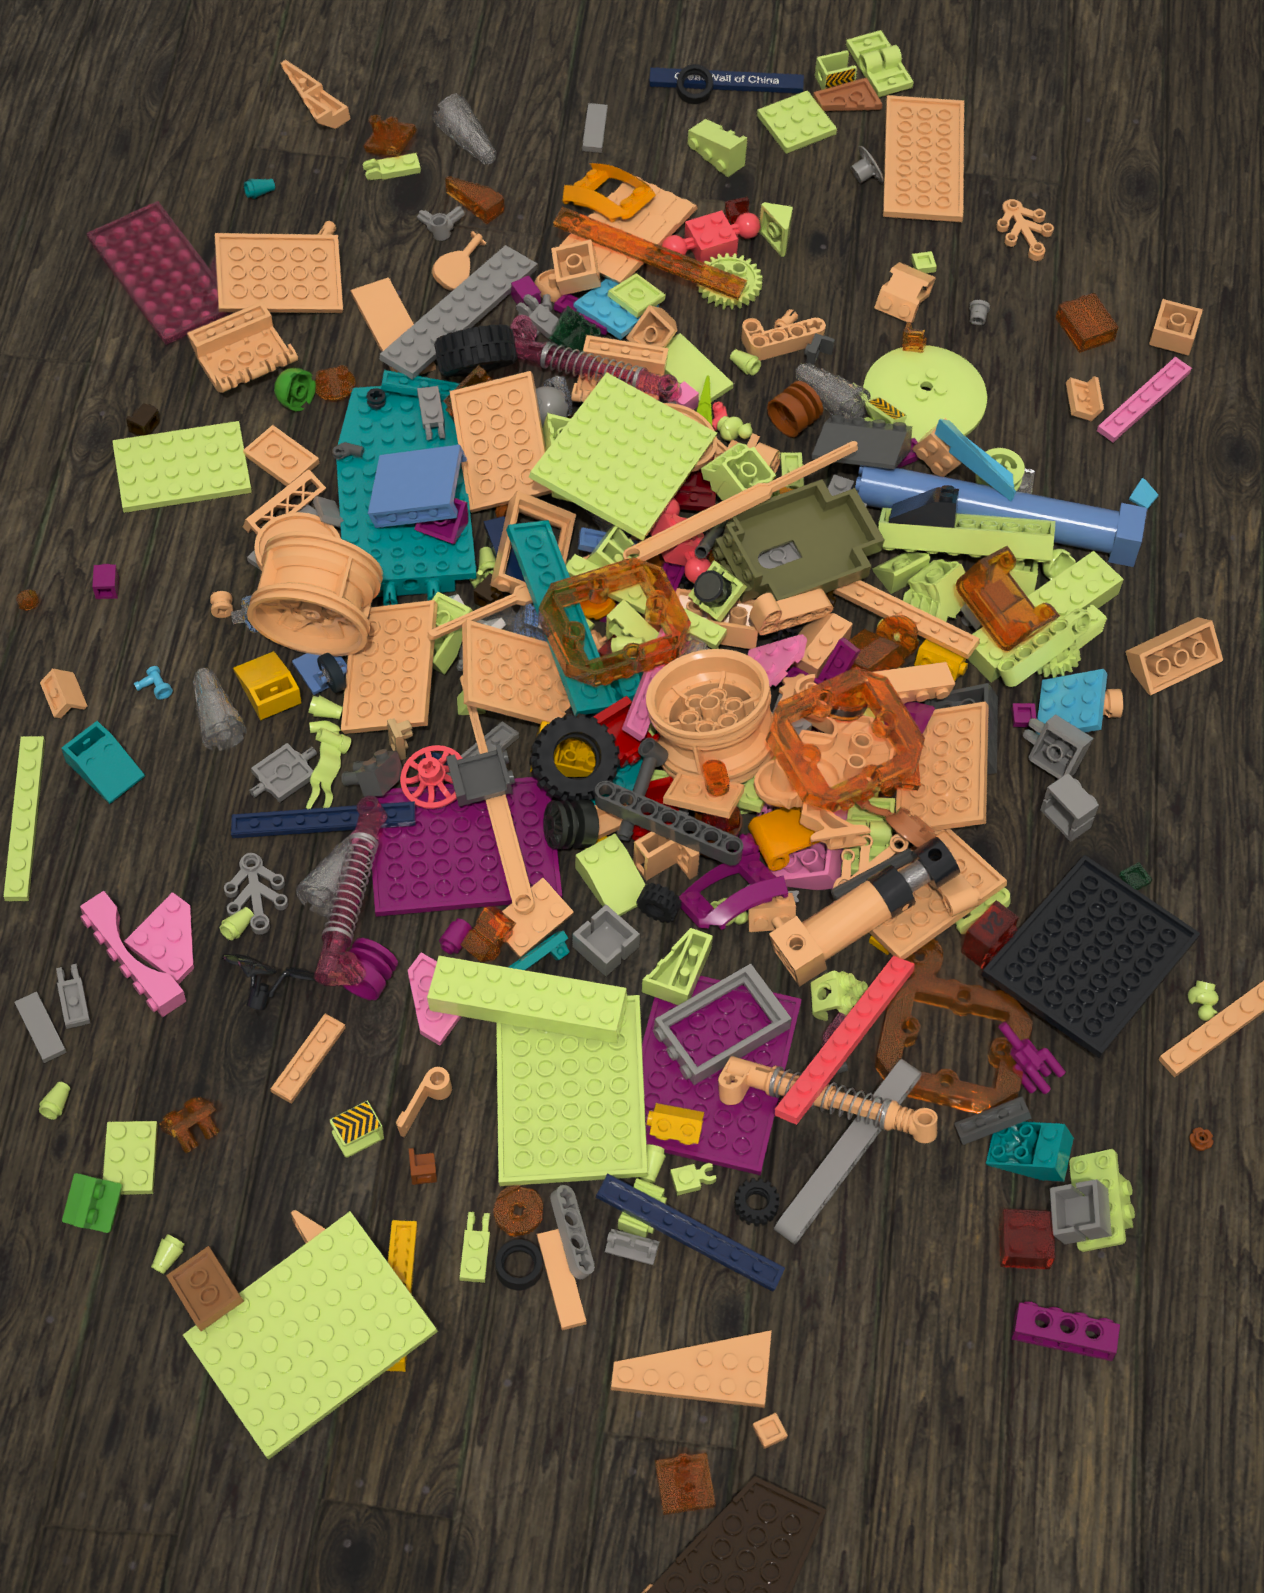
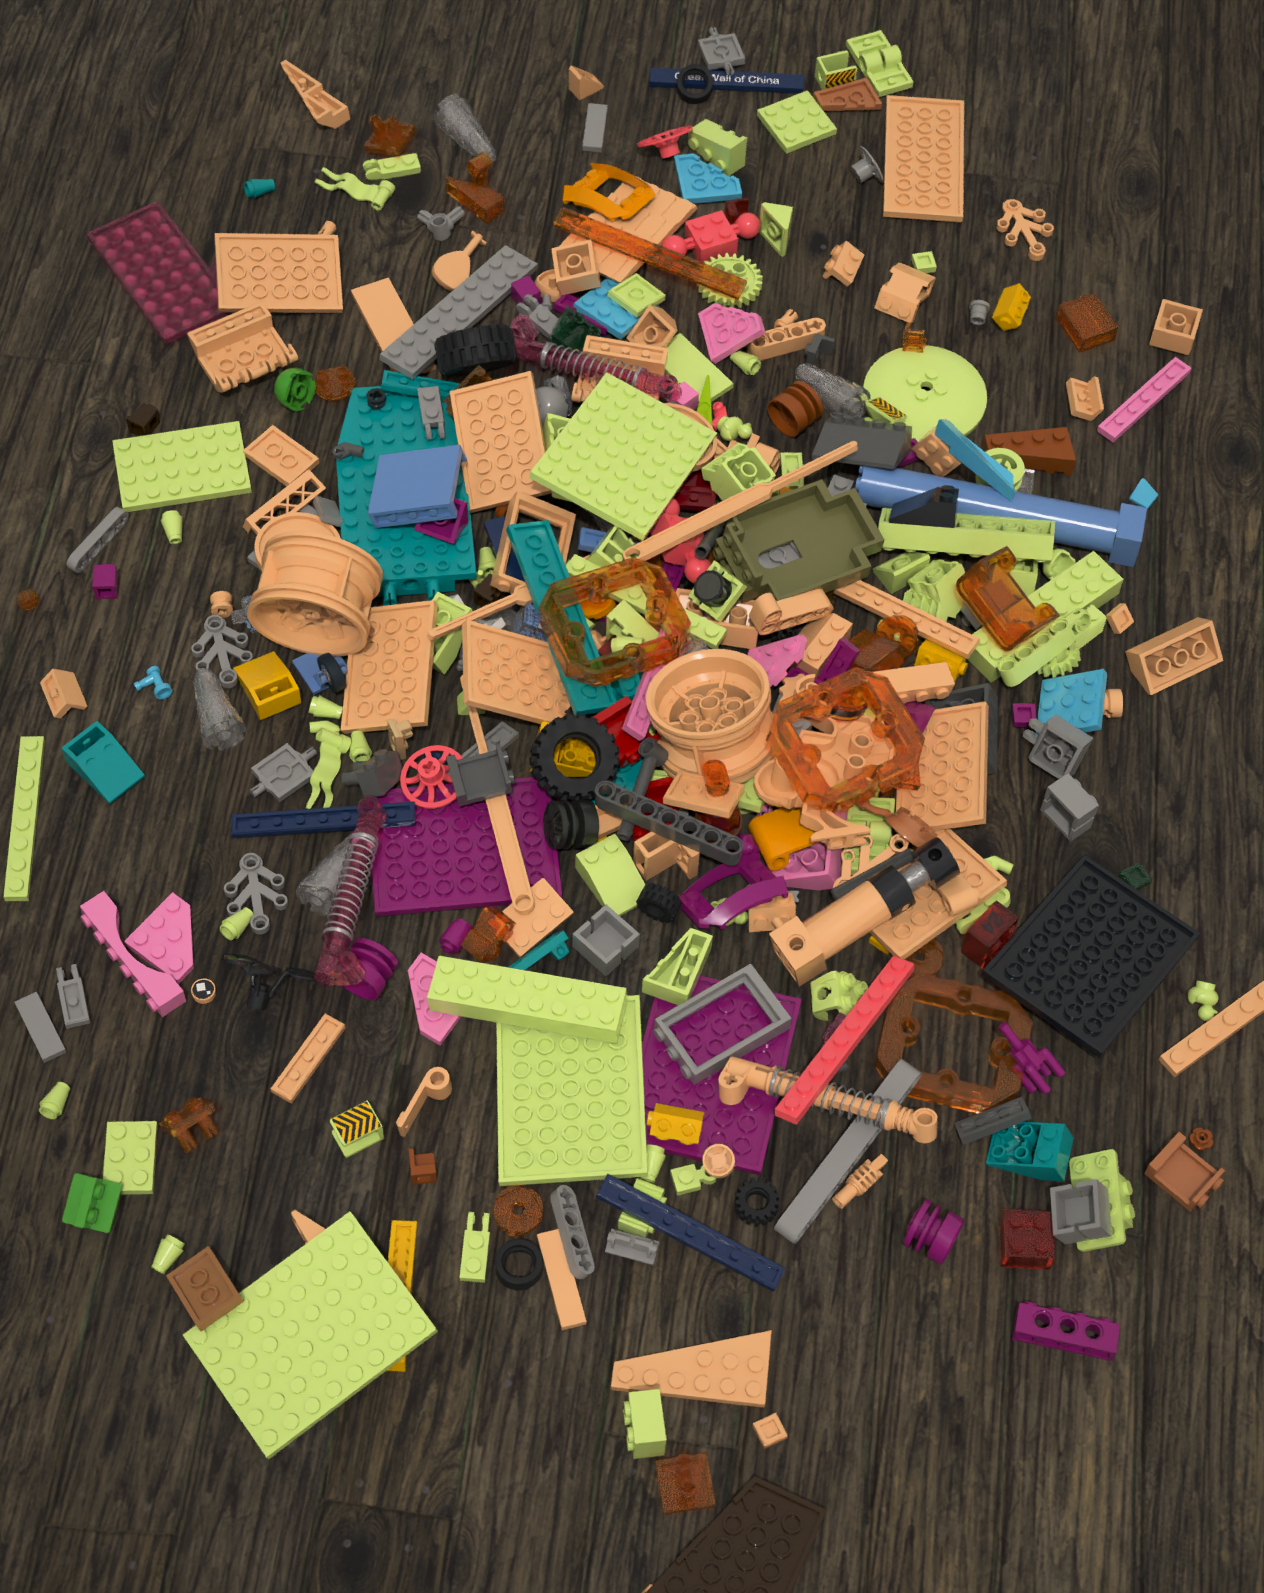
(97, 539): none -> light grey beam
(172, 525): none -> yellowish green cone
(203, 991): none -> tile
(221, 649): none -> light grey plant
(359, 747): none -> yellowish green cone
(376, 194): none -> yellowish green flag
(478, 168): none -> clear orange piece
(583, 83): none -> light nougat slope
(646, 1422): none -> yellowish green brick
(668, 145): none -> coral wheel
(704, 181): none -> medium azure plate
(718, 1161): none -> light nougat wheel
(721, 51): none -> light grey plate
(728, 330): none -> bright pink plate
(843, 263): none -> light nougat bracket
(860, 1181): none -> light nougat hinge
(933, 1231): none -> magenta wheel
(1000, 864): none -> yellowish green arm
(1011, 307): none -> yellow brick
(1038, 449): none -> dark orange wedge
(1119, 618): none -> light nougat plate
(1184, 1174): none -> nougat panel

